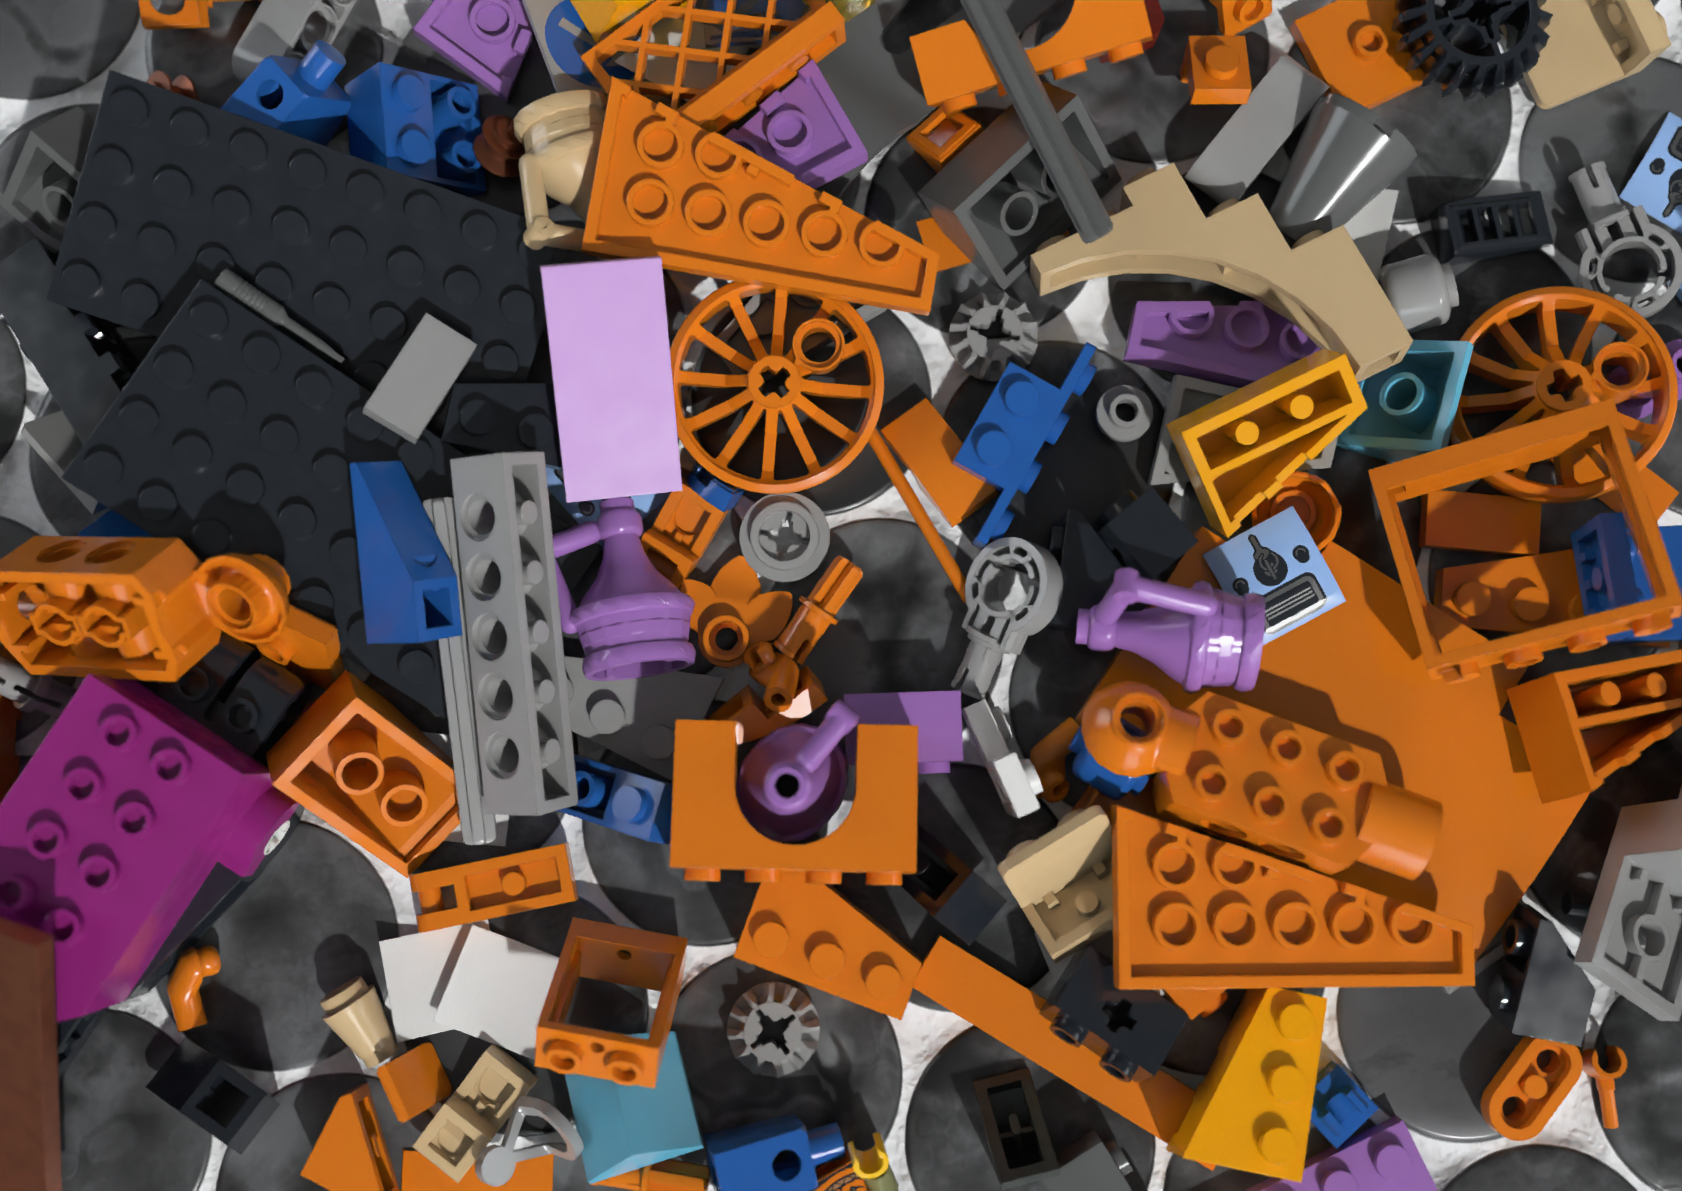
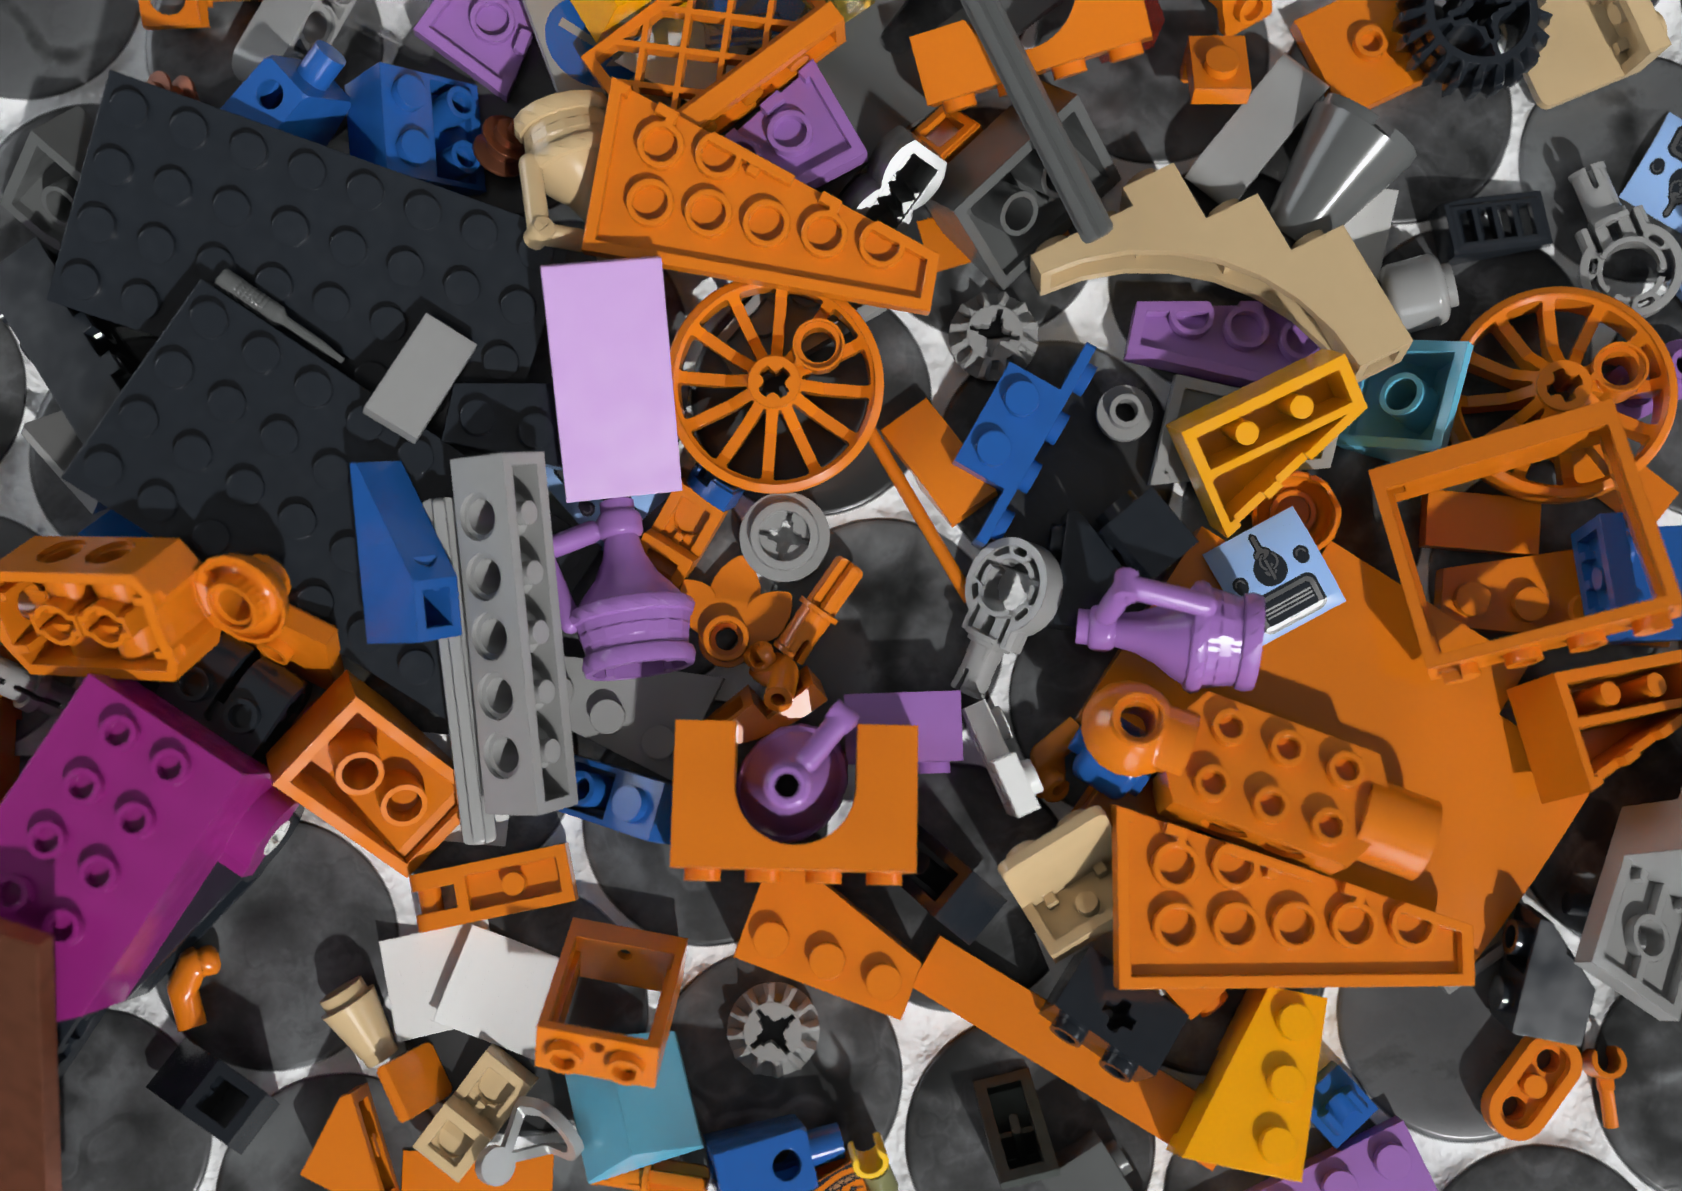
(898, 180): none -> dark grey brick

